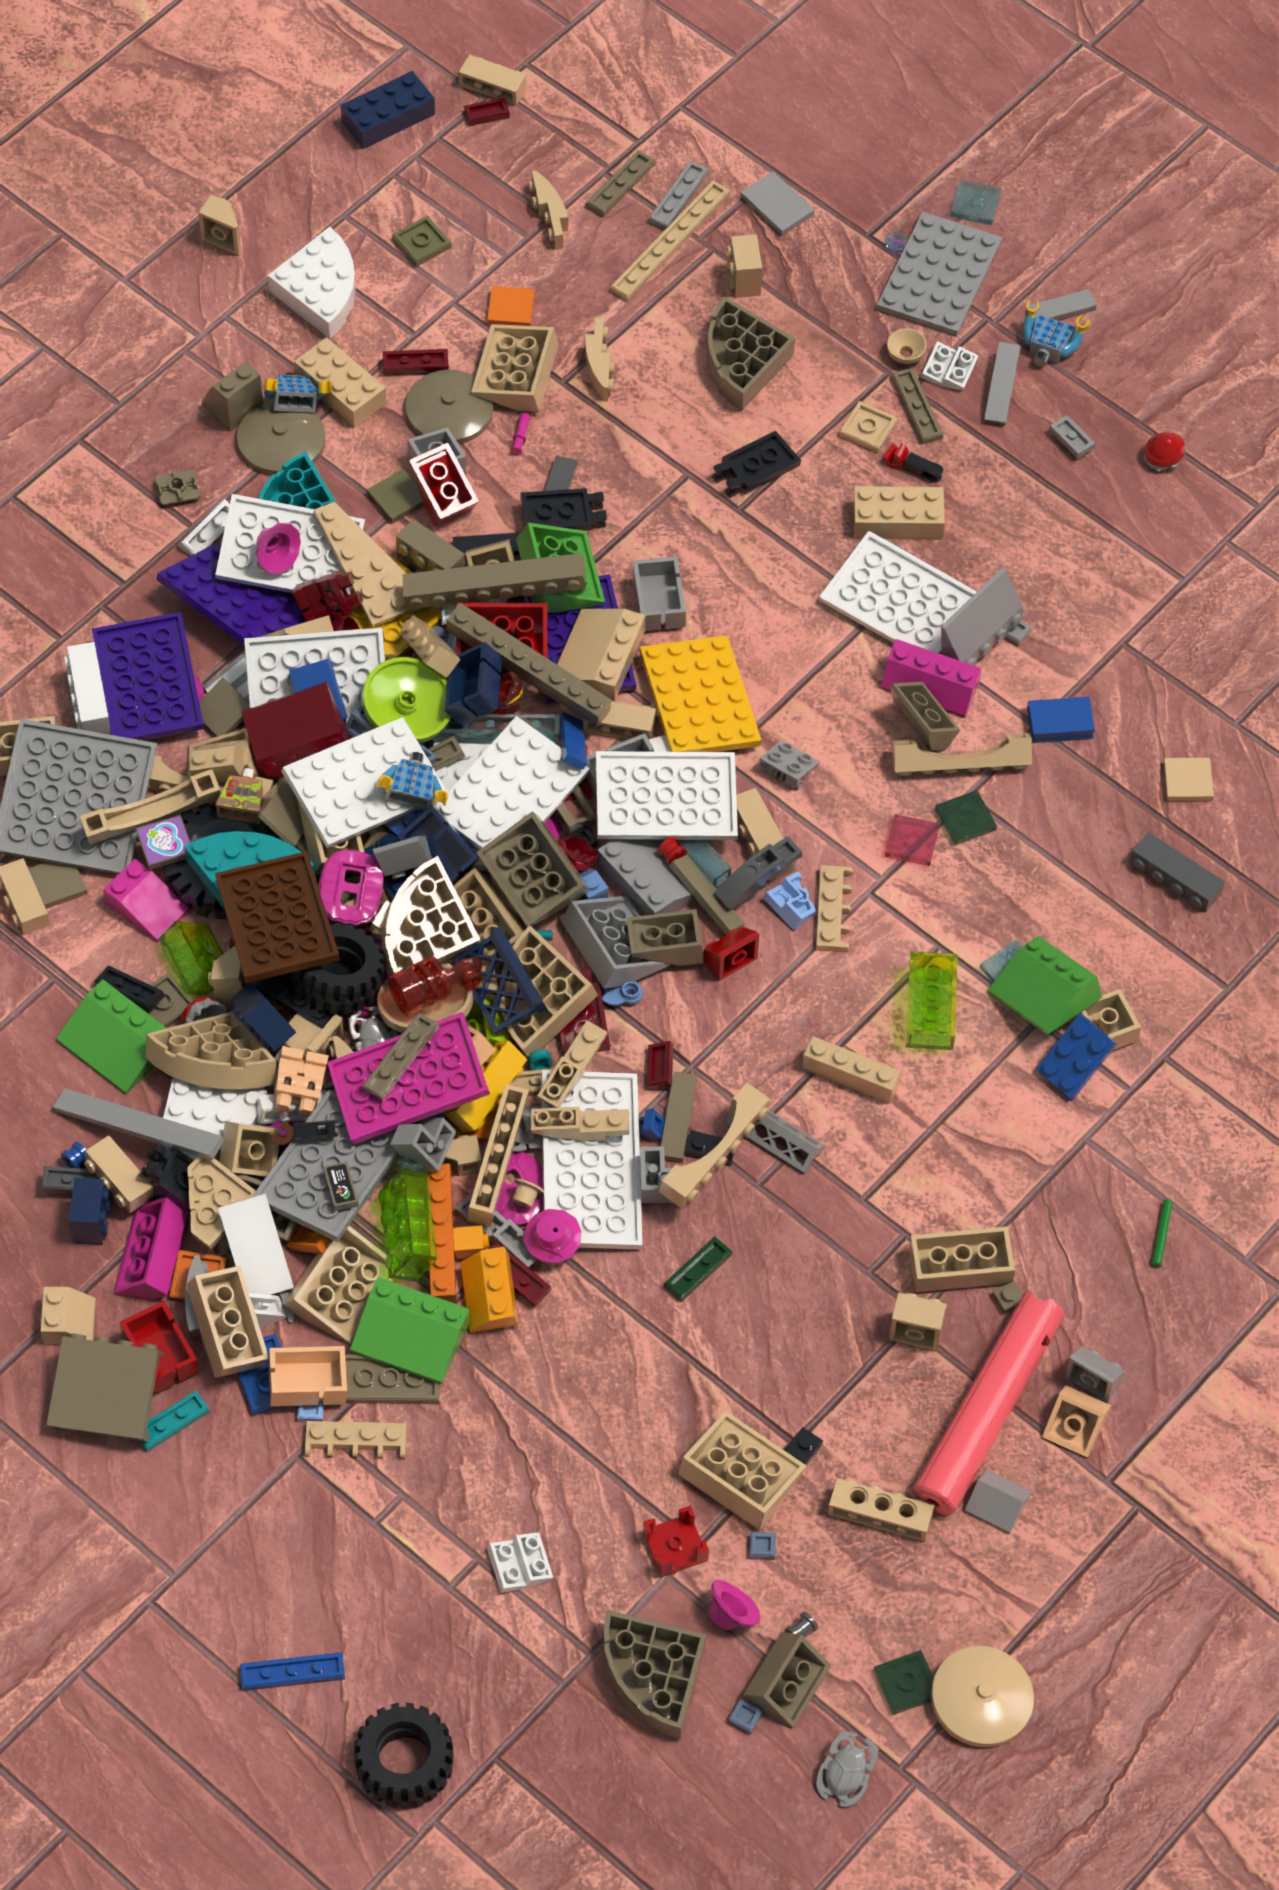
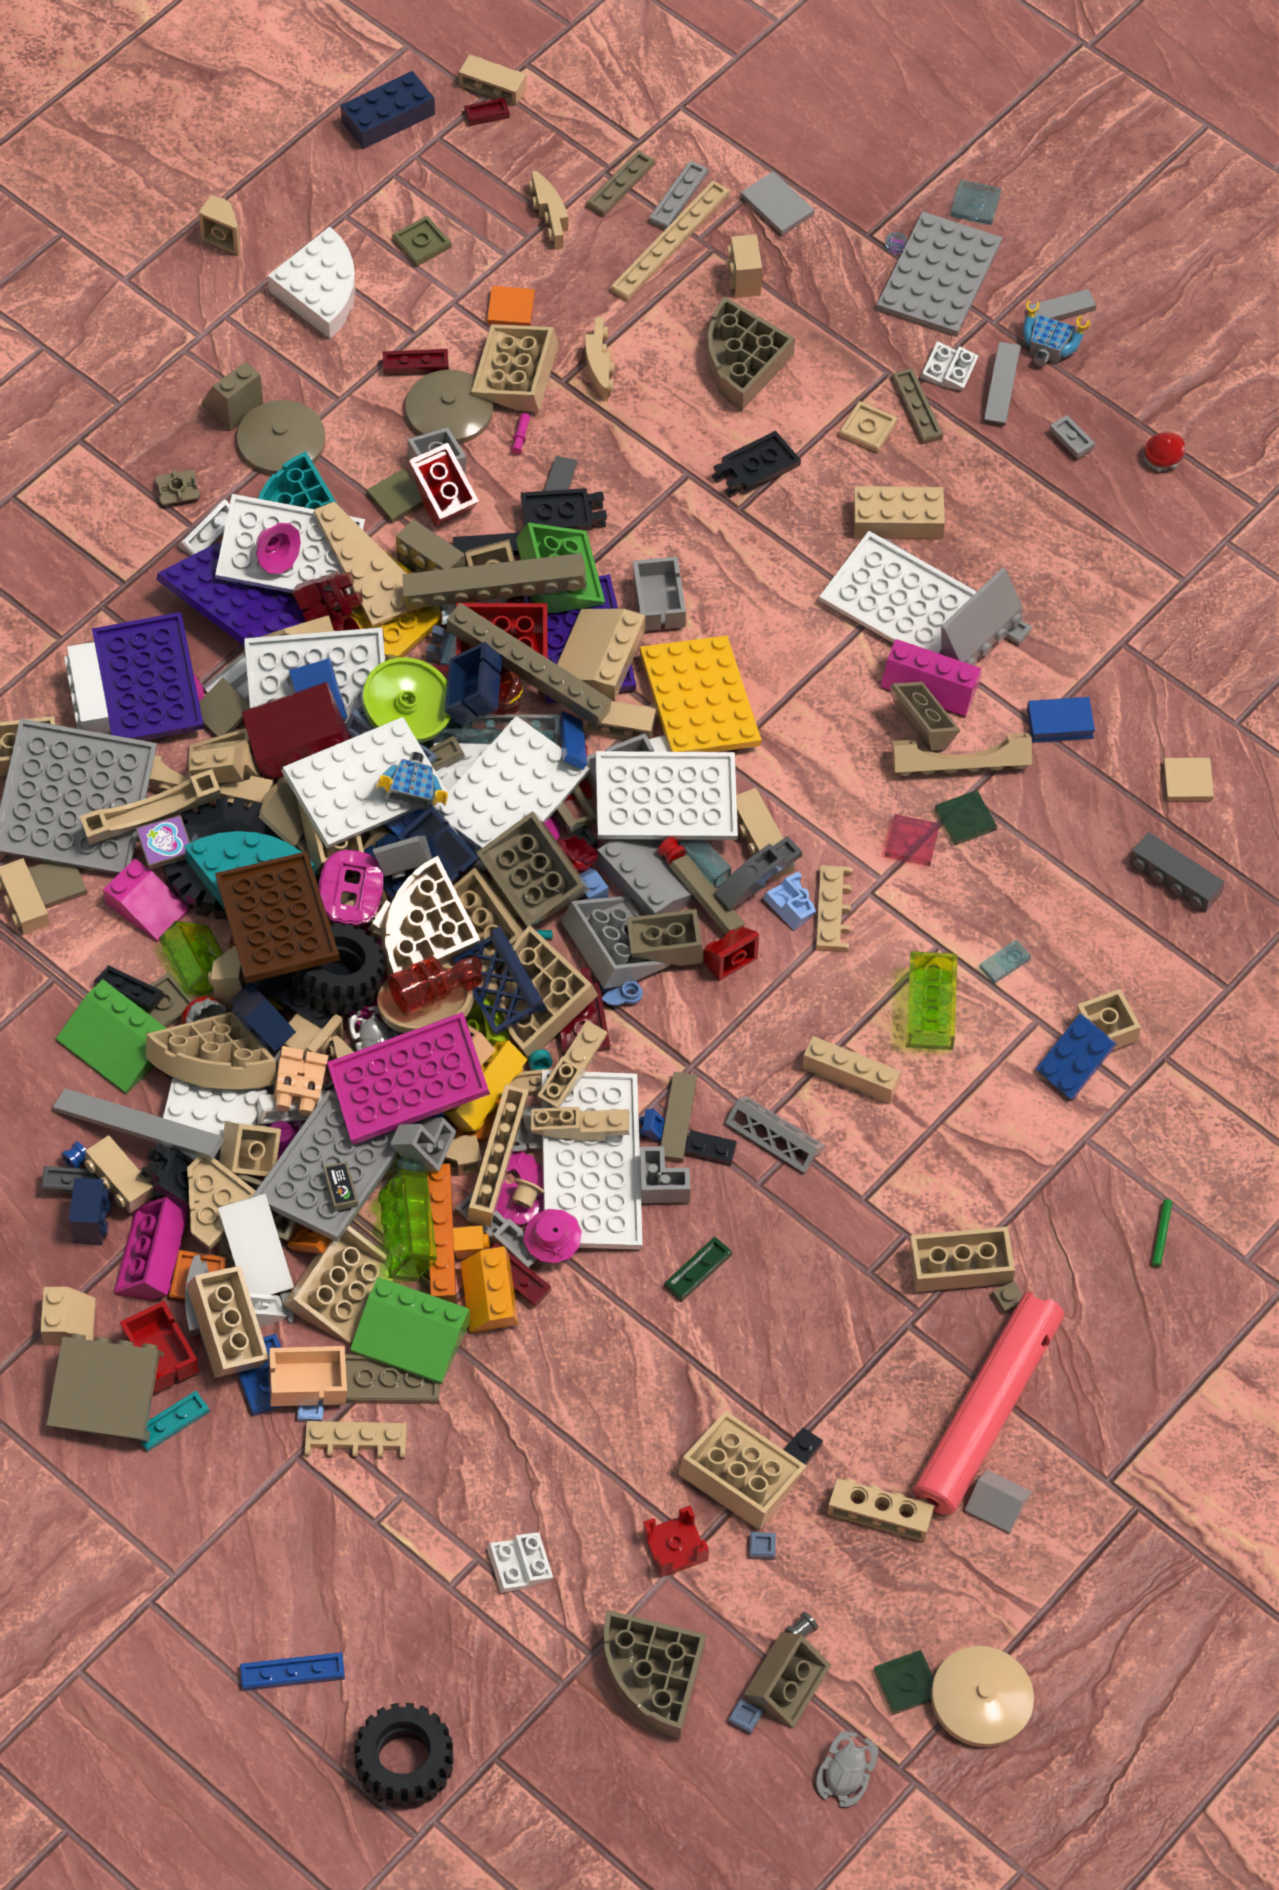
(241, 798): torso -> none
(295, 392): torso -> none
(304, 1131): black piece -> none
(354, 391): tan brick -> none
(400, 1056): dark tan tile -> none
(429, 646): tan brick -> none
(660, 1065): dark red tile -> none
(683, 1182): tan arch -> none
(732, 1607): dark pink hat -> none
(789, 761): light grey hinge -> none
(897, 456): piece -> none
(906, 340): tan piece -> none
(917, 1321): tan brick -> none
(1045, 986): bright green slope -> none
(1076, 1421): light nougat slope -> none
(1094, 1374): light grey slope -> none

